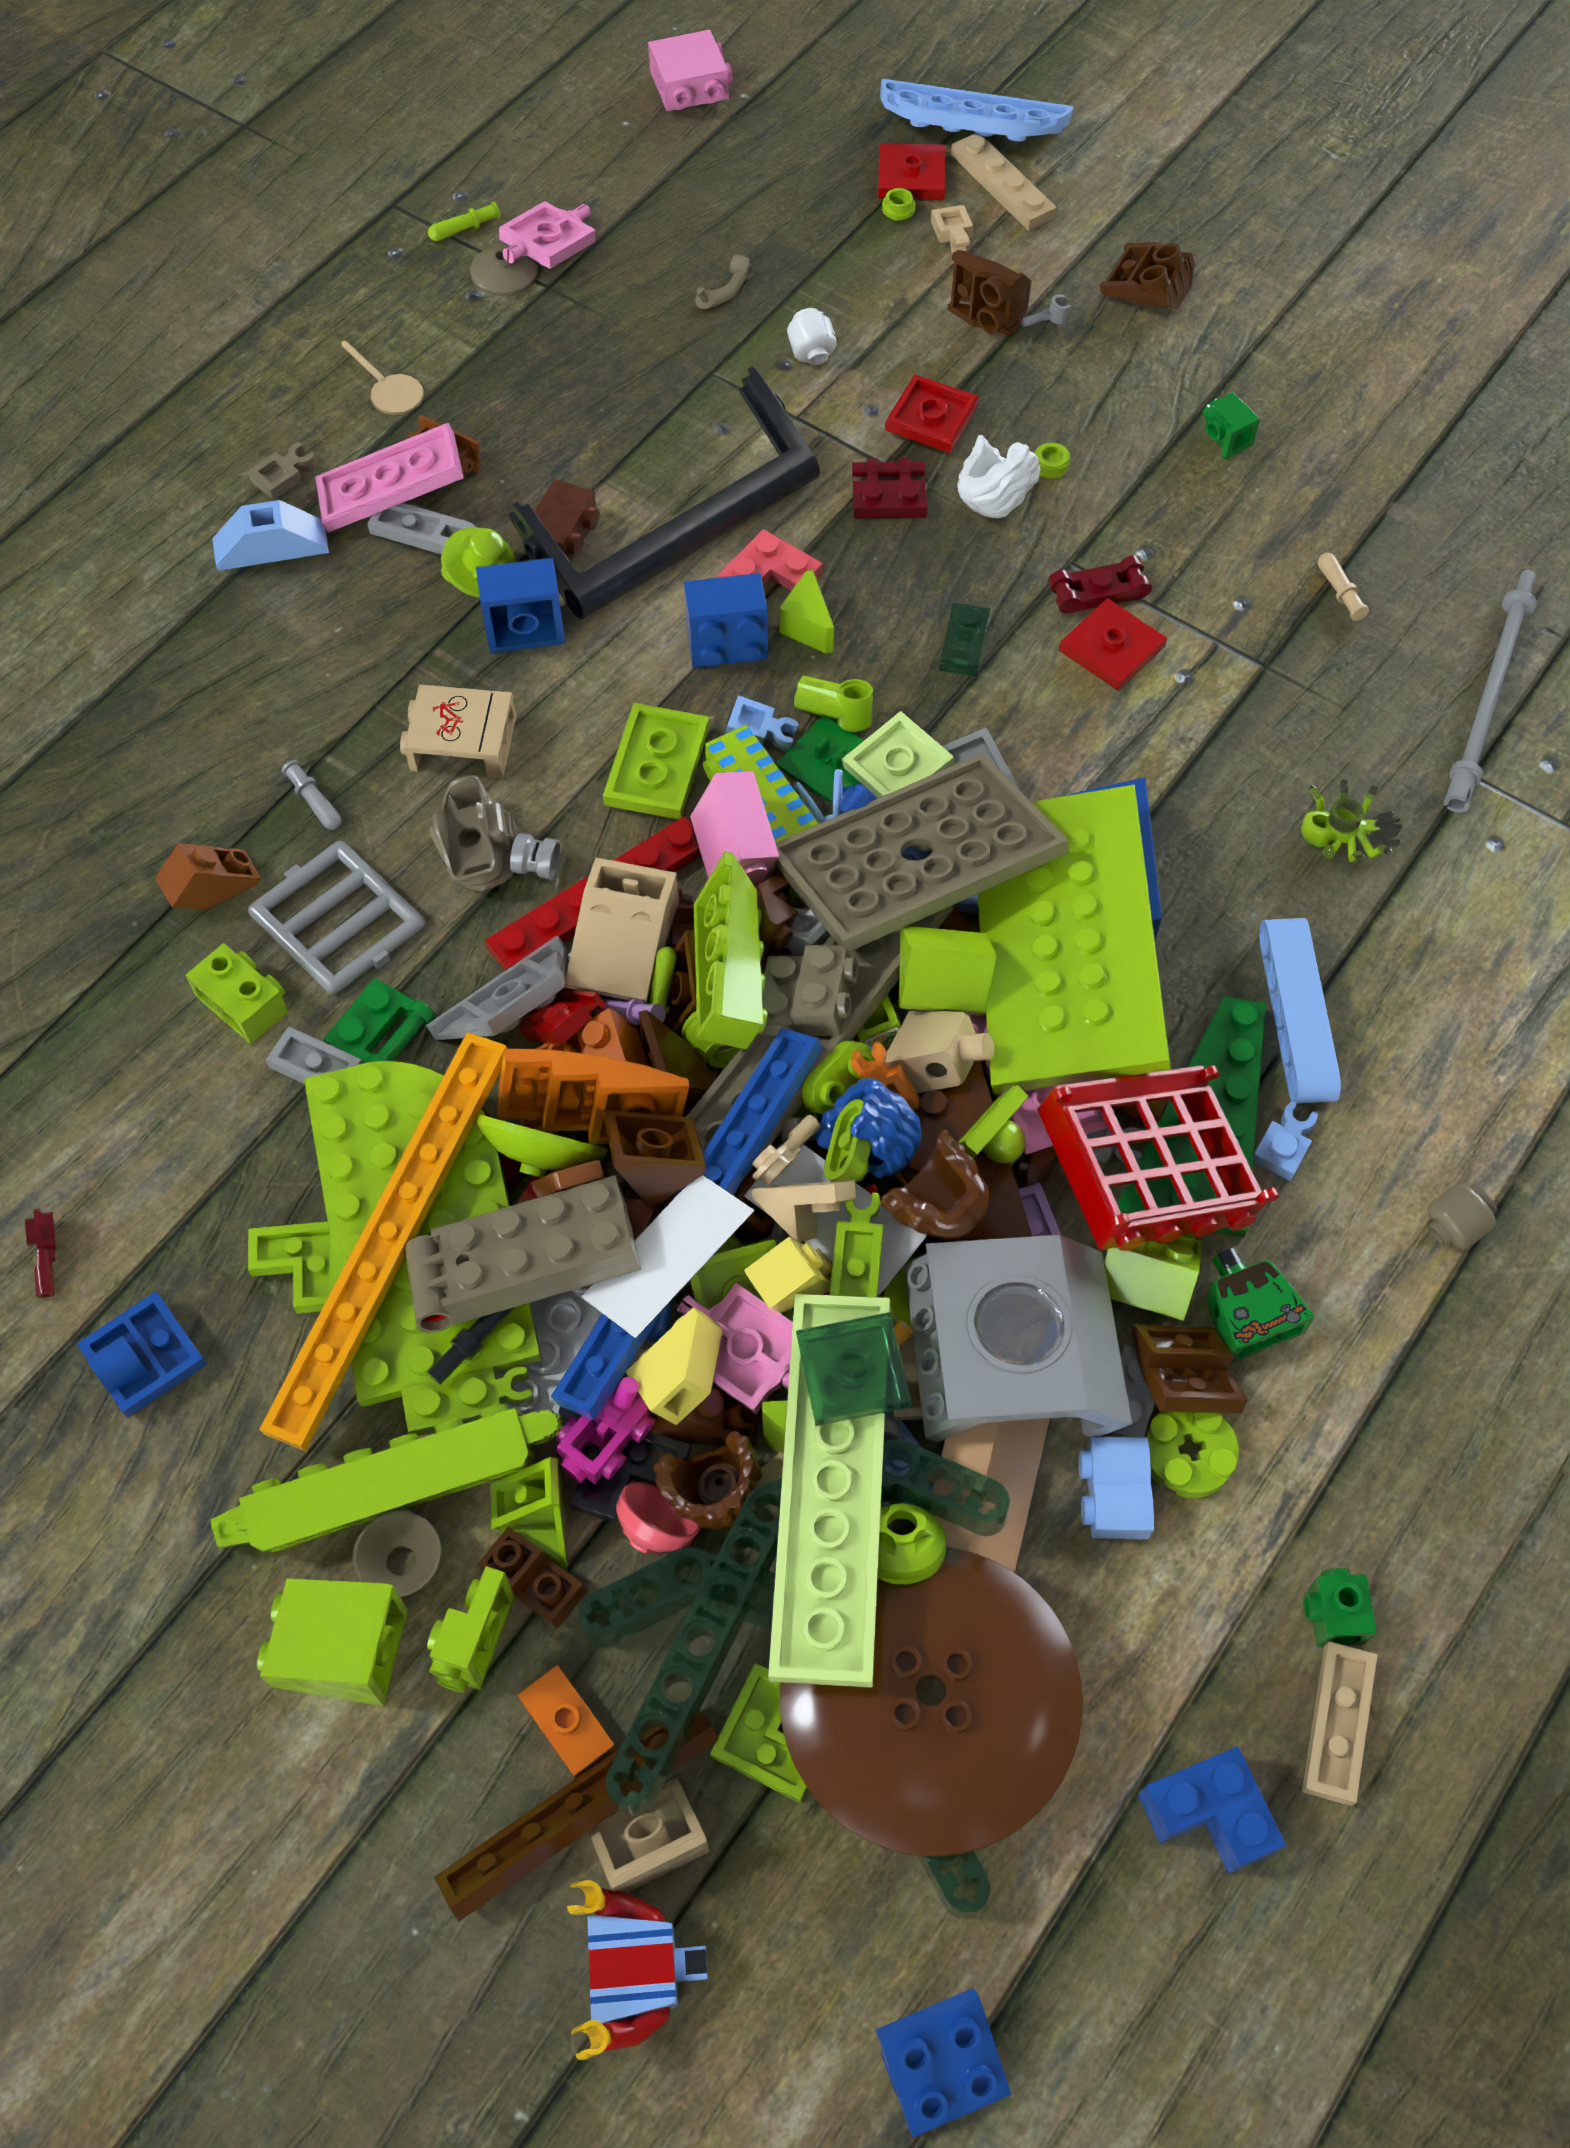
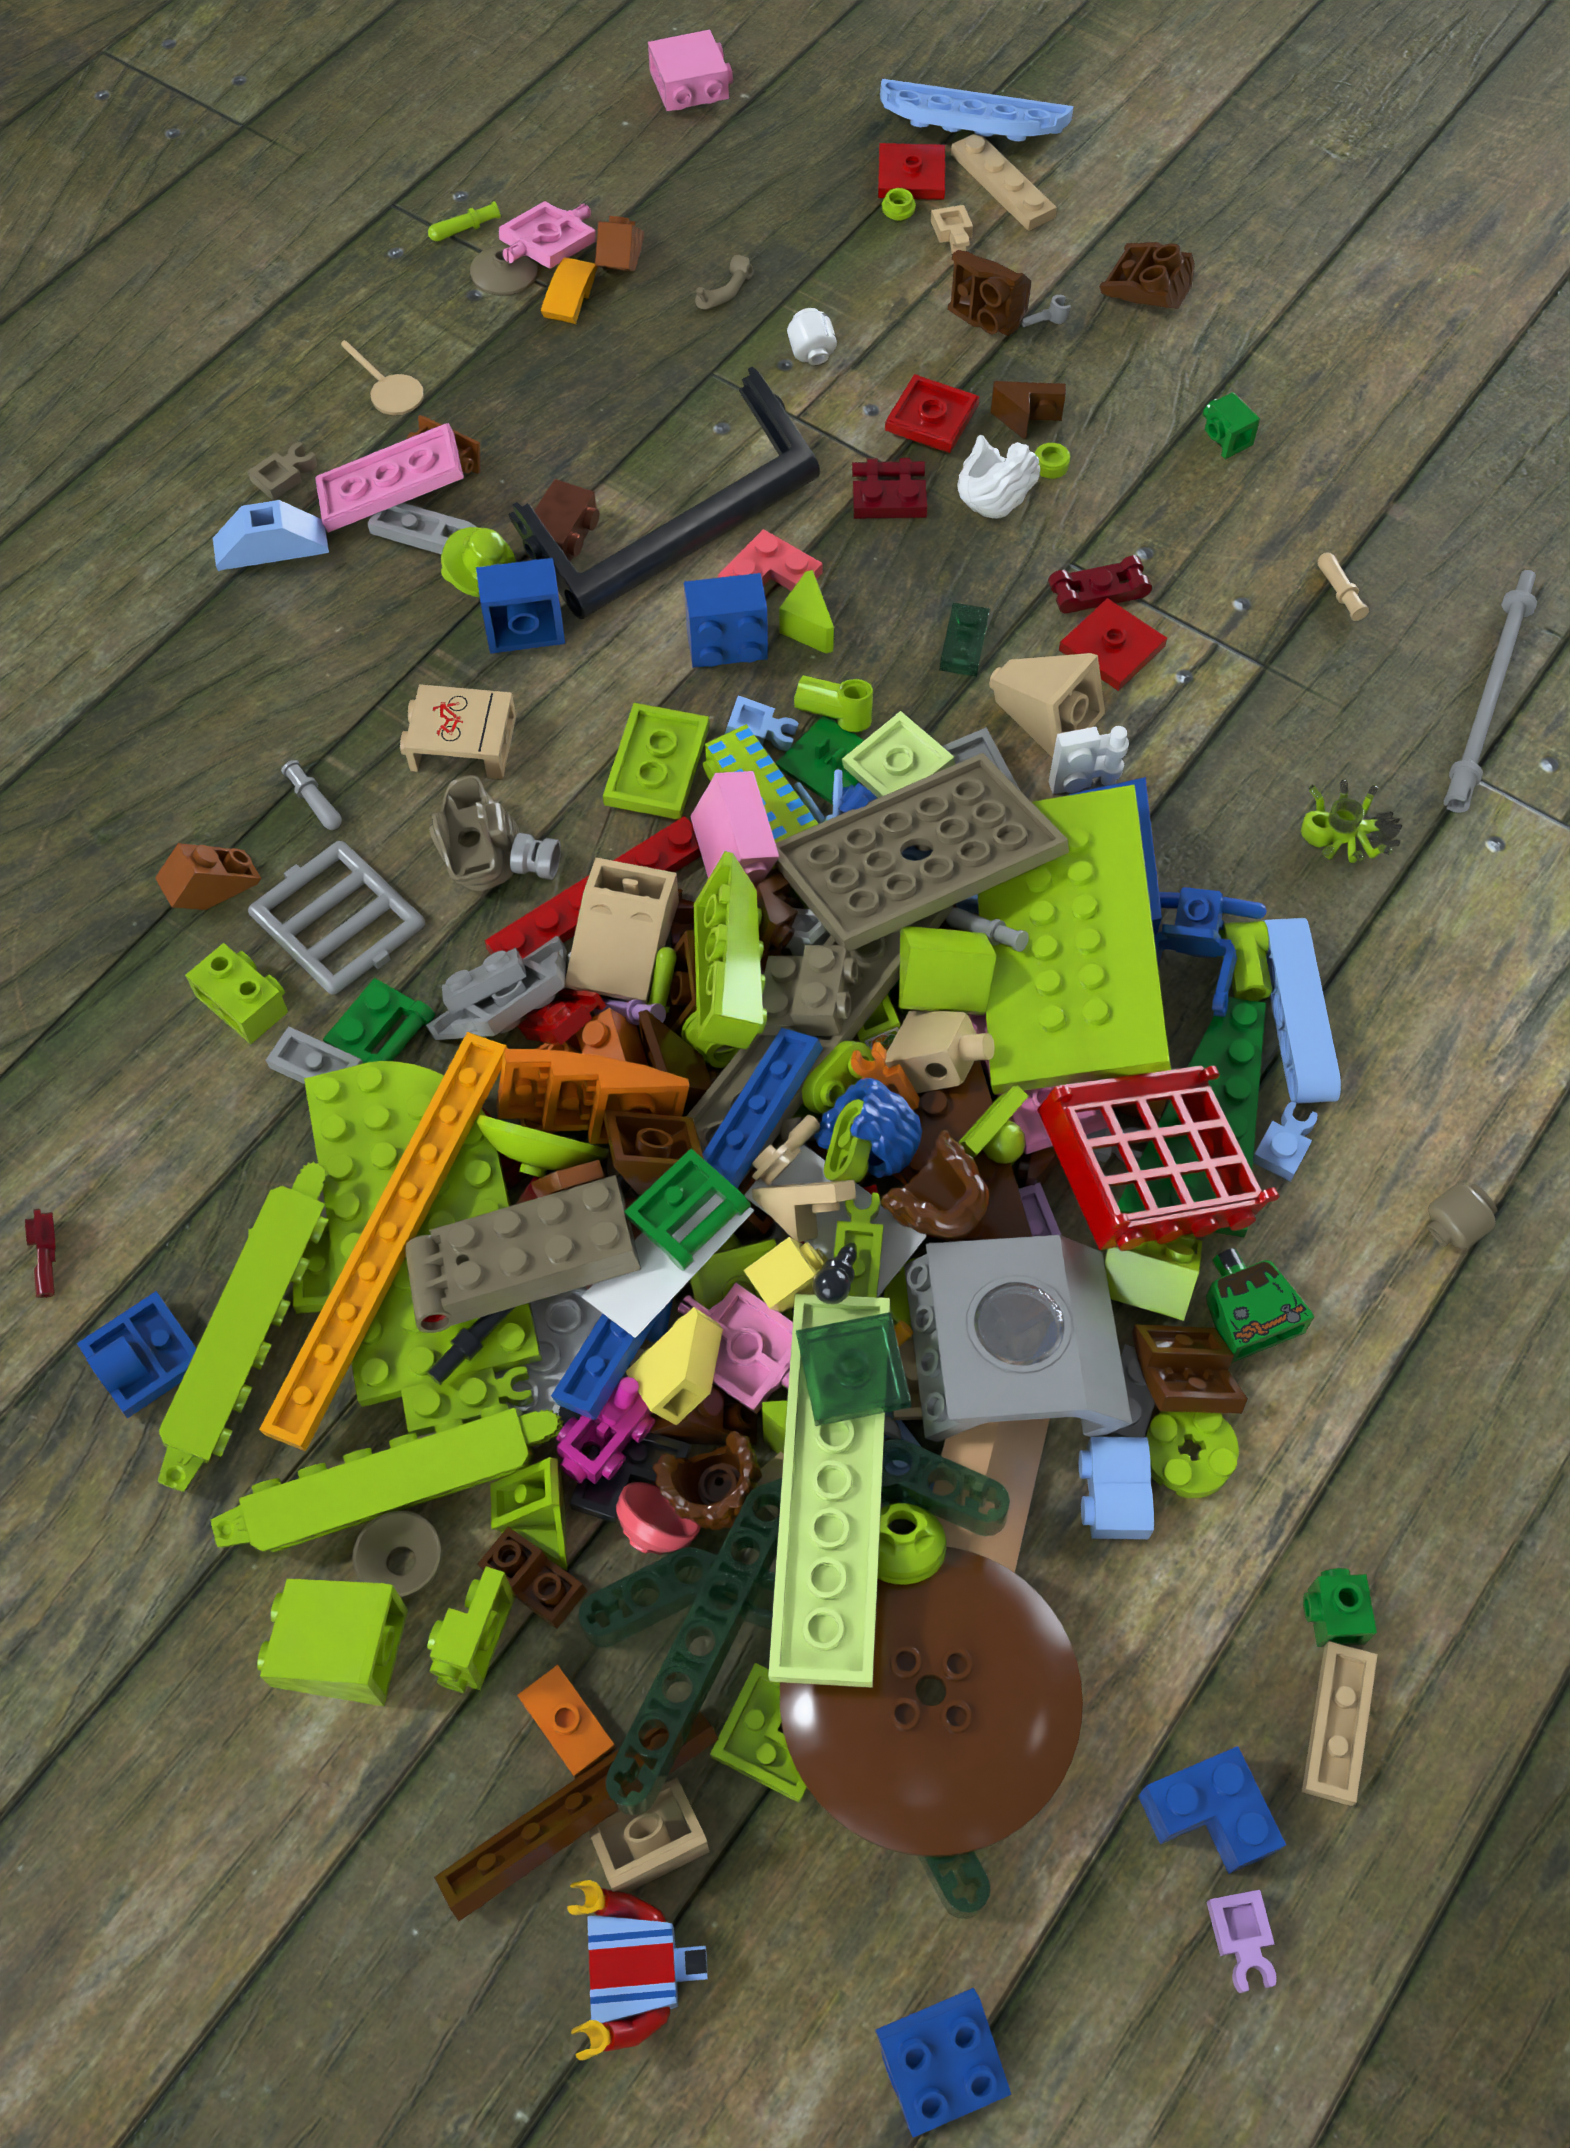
(239, 1325): none -> lime hinge
(495, 974): none -> light grey plate
(568, 289): none -> light orange slope
(618, 244): none -> dark orange slope
(677, 1198): none -> green plate
(835, 1278): none -> black bar
(995, 930): none -> light grey piece
(1024, 401): none -> reddish brown slope
(1050, 694): none -> tan slope
(1077, 761): none -> white plate
(1197, 932): none -> blue piece
(1241, 1930): none -> lavender plate
(1251, 972): none -> lime piece

